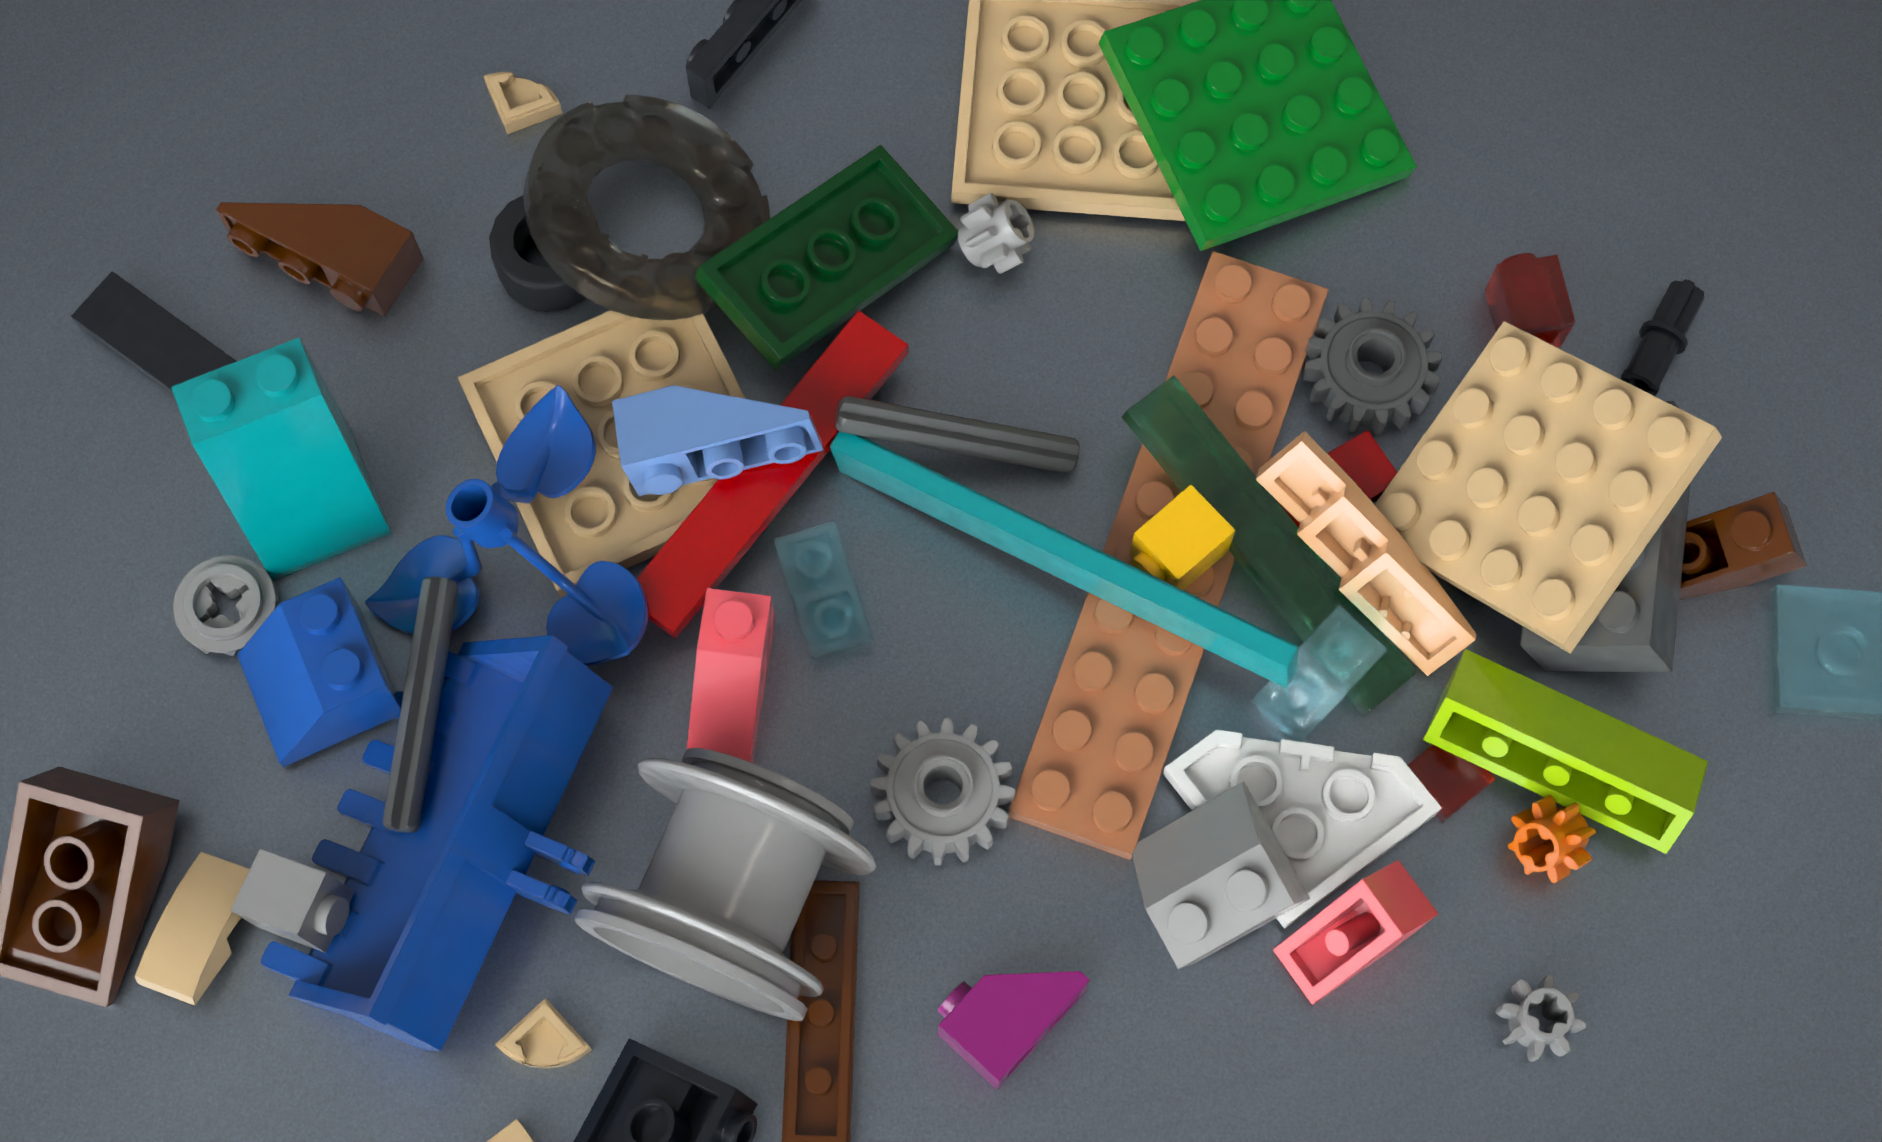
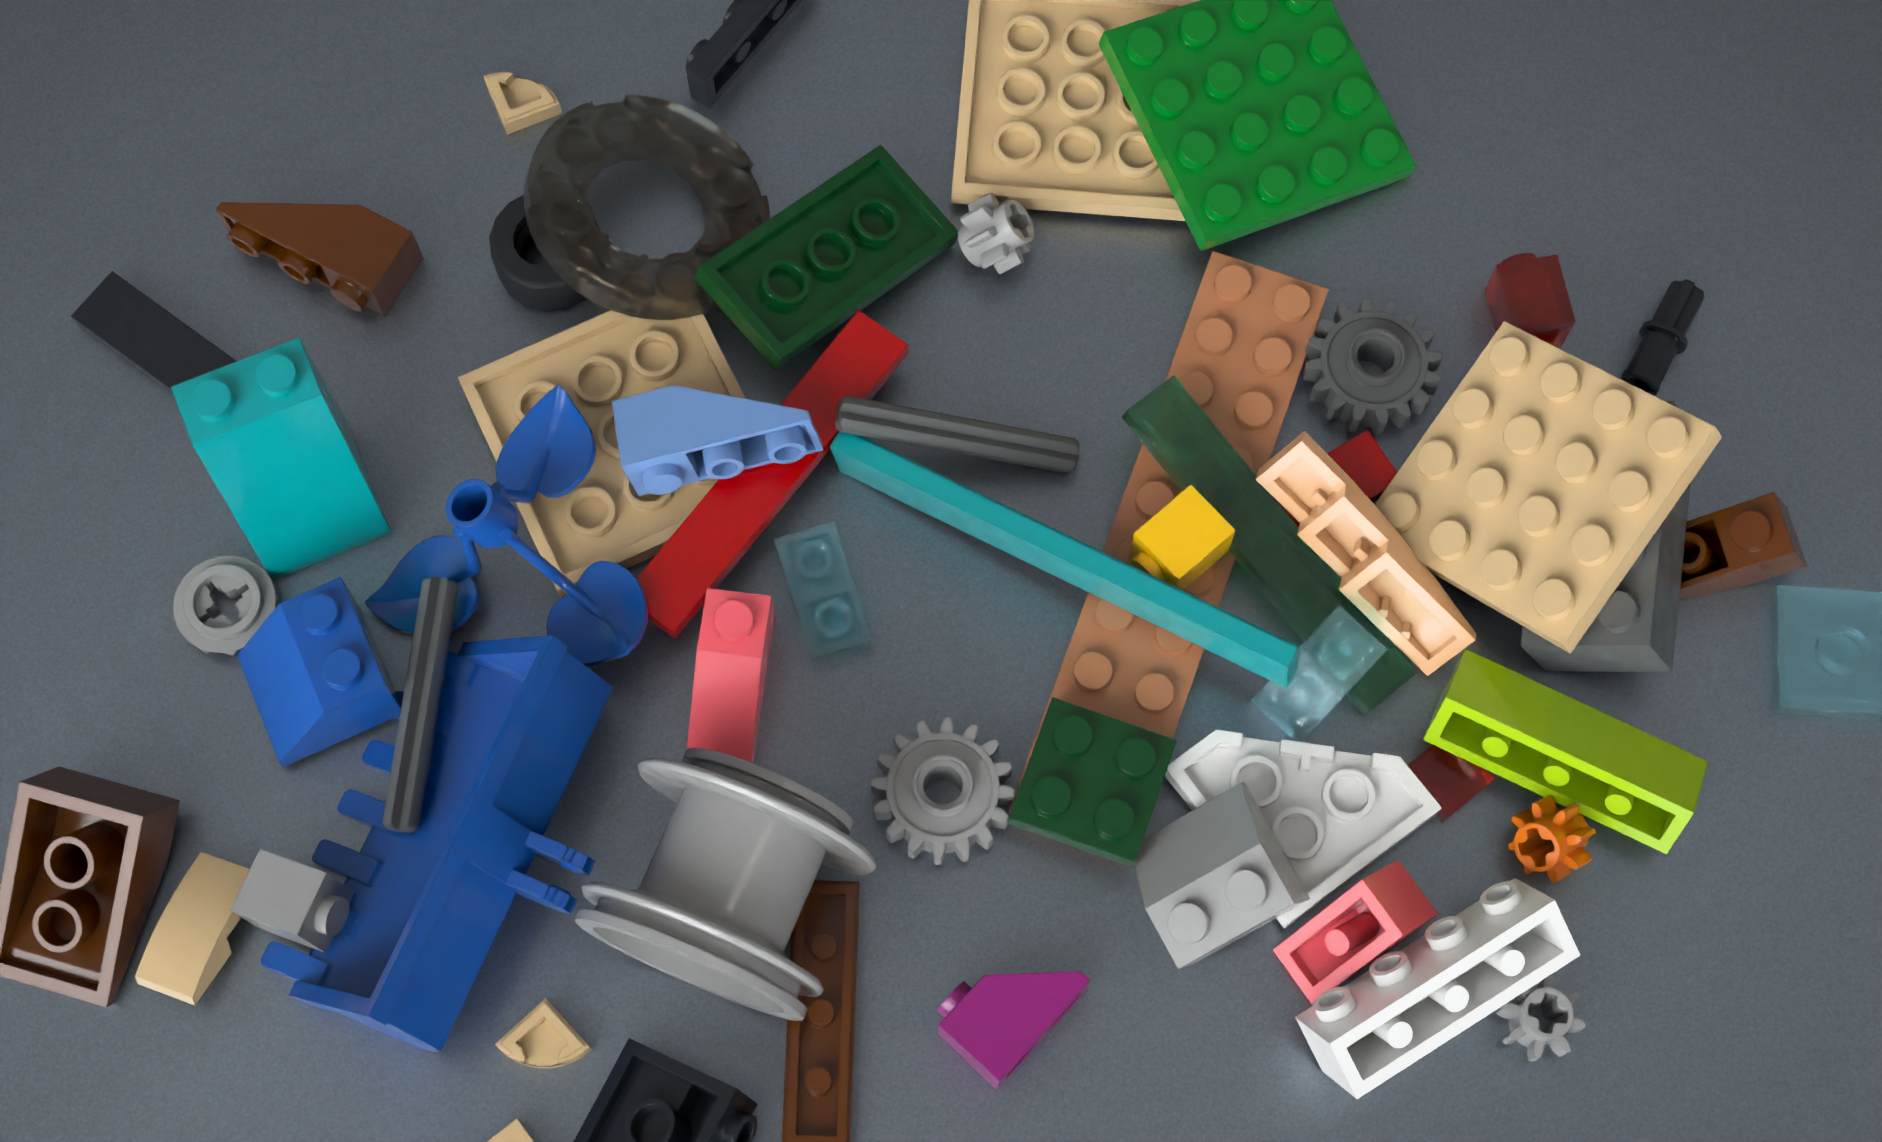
(1092, 782): none -> dark green plate
(1437, 986): none -> white brick

